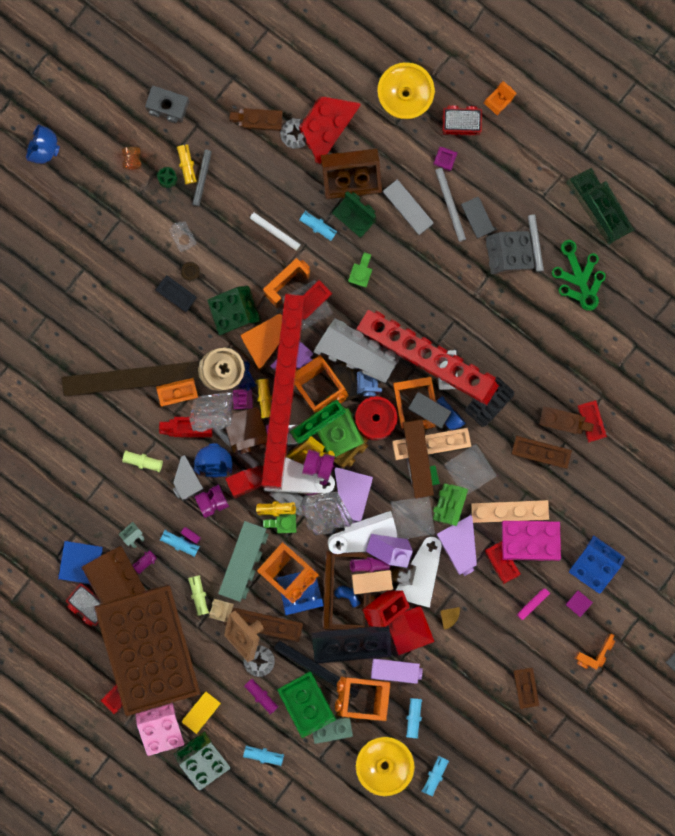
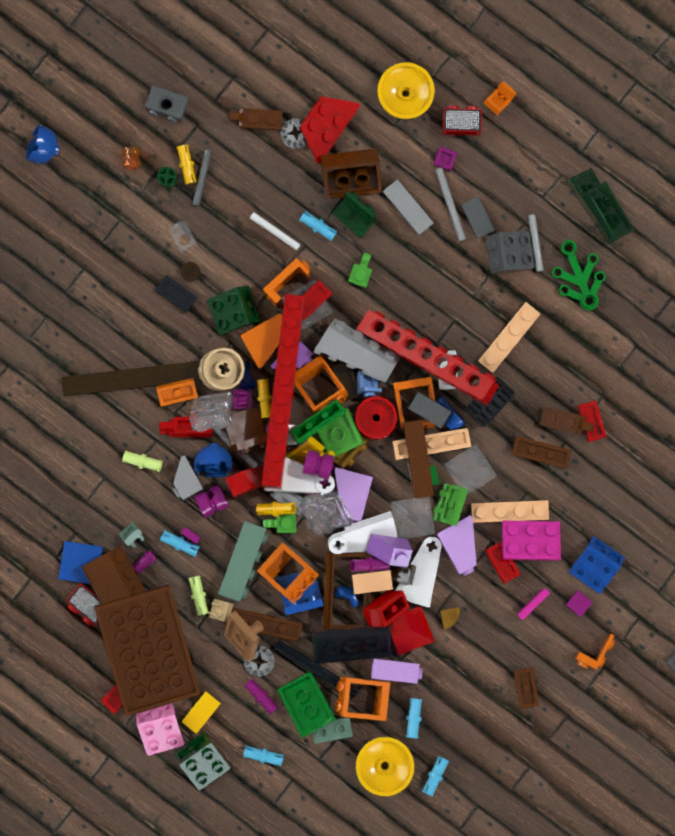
(509, 337): none -> light nougat plate

